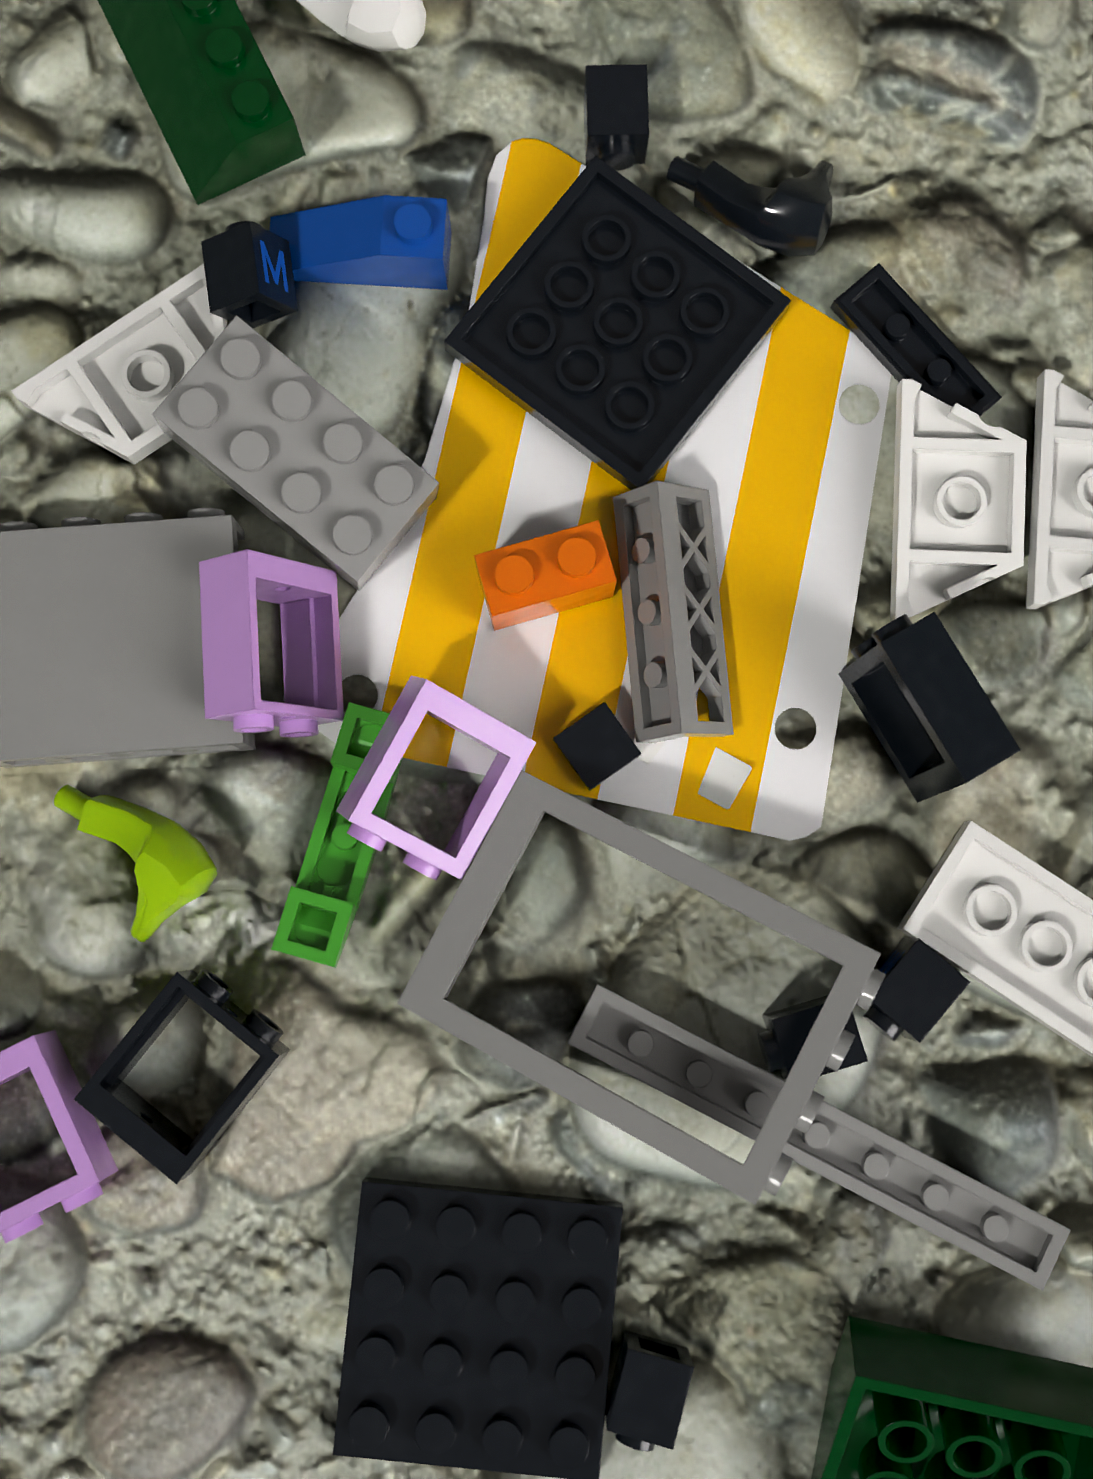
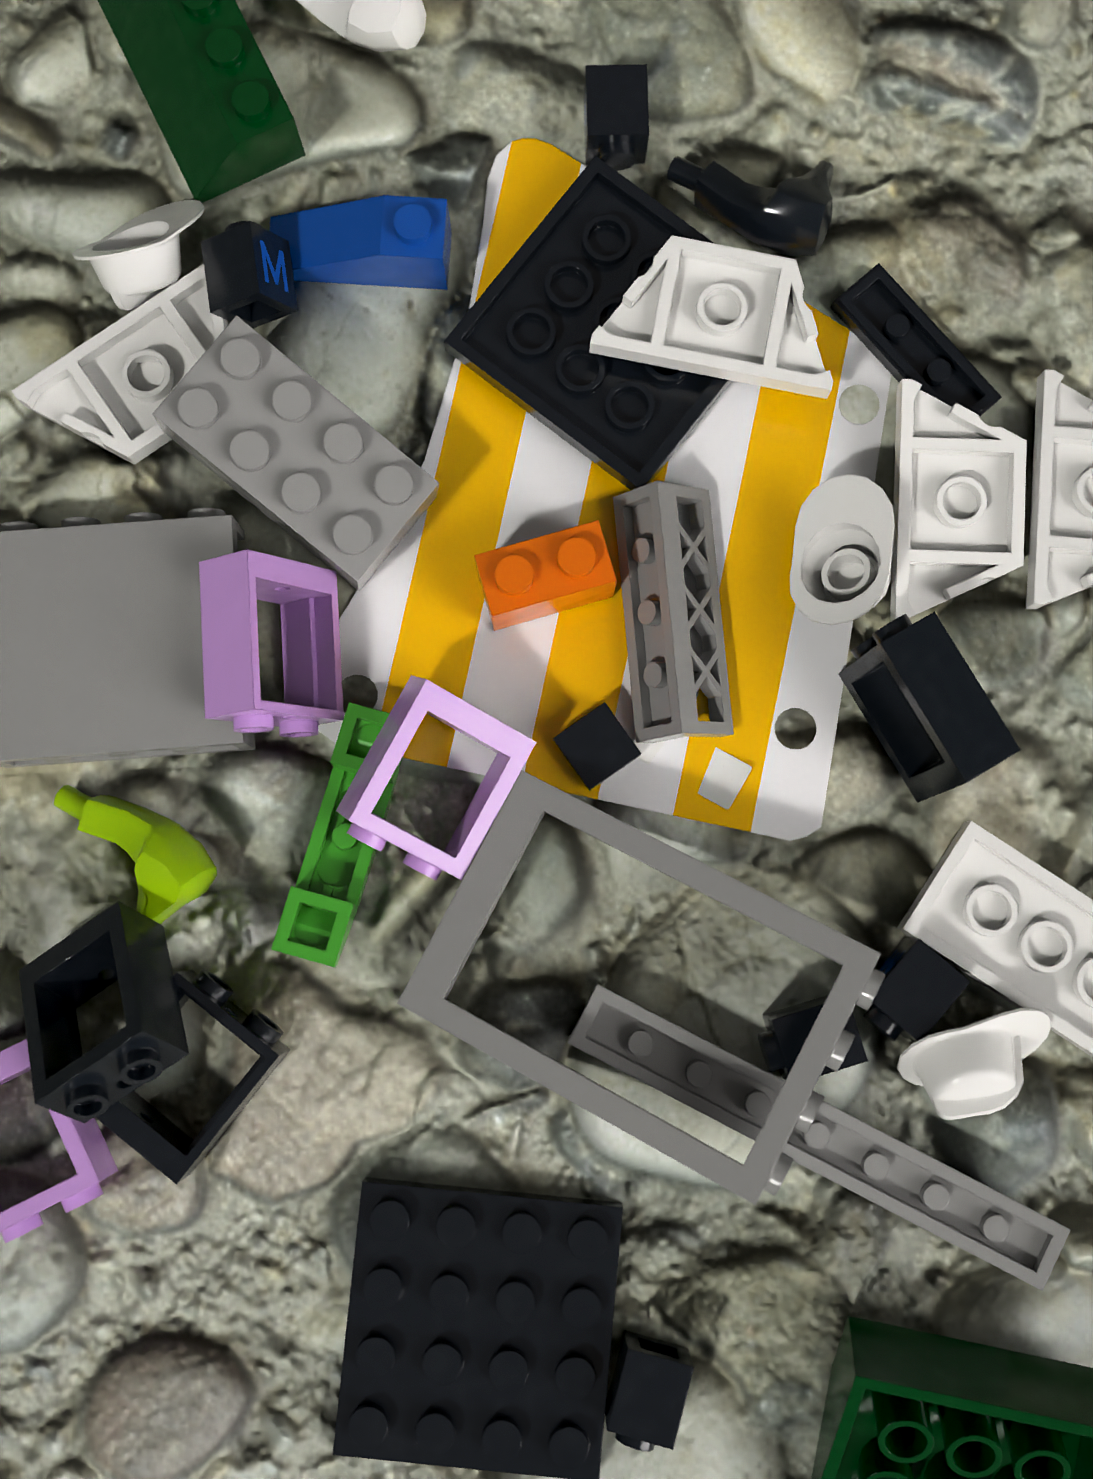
(106, 949): none -> black window
(142, 253): none -> white piece
(719, 317): none -> white wing
(842, 550): none -> white piece
(977, 1065): none -> white piece

